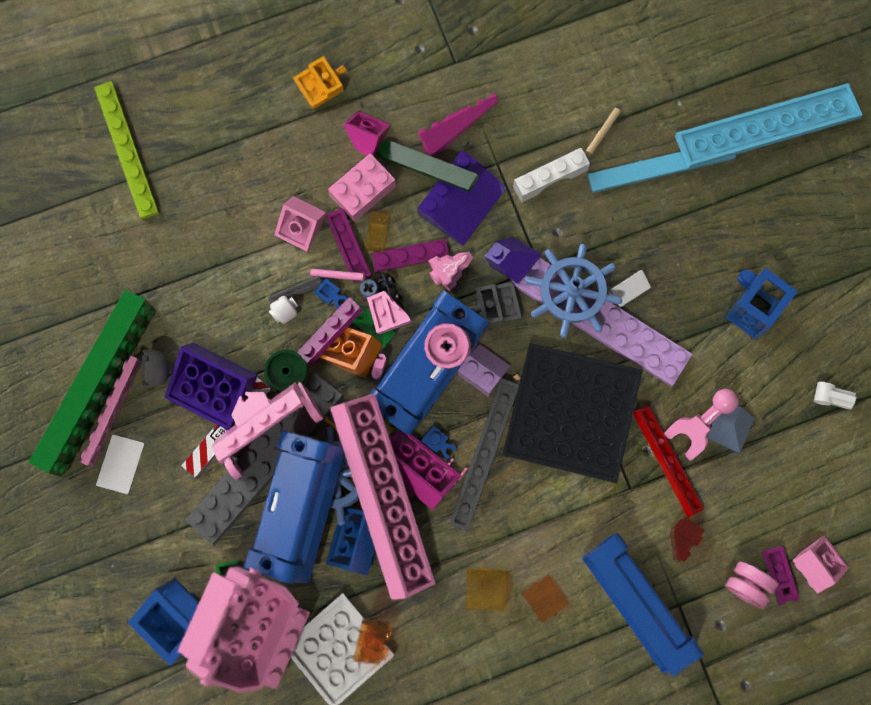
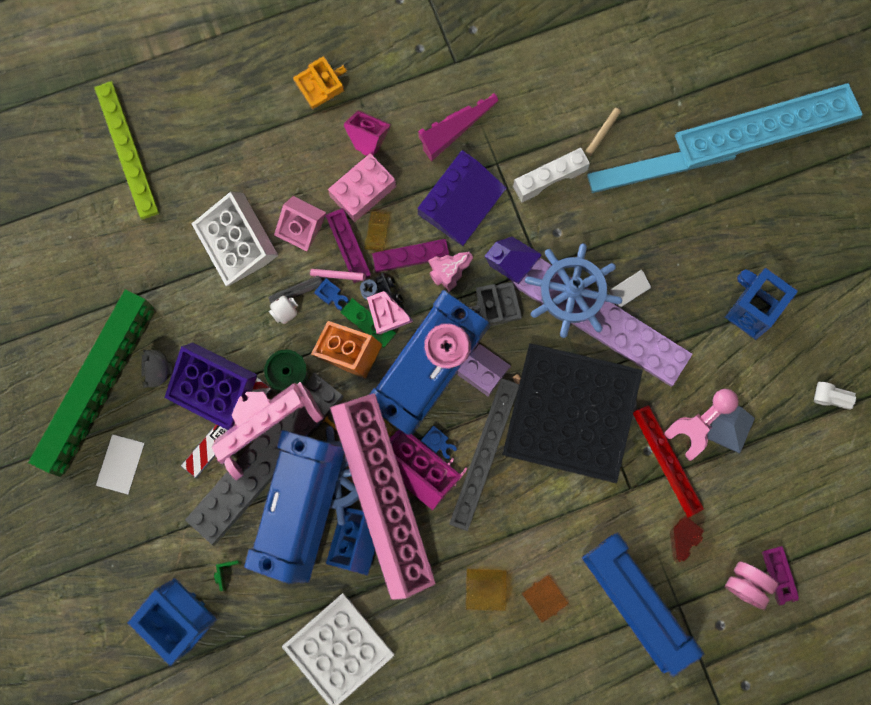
(108, 417): bright pink plate -> none
(226, 654): bright pink piece -> none
(234, 238): none -> white slope
(330, 331): magenta plate -> none
(372, 641): clear orange slope -> none
(379, 367): bright pink piece -> none
(427, 165): tile -> none
(820, 564): bright pink slope -> none

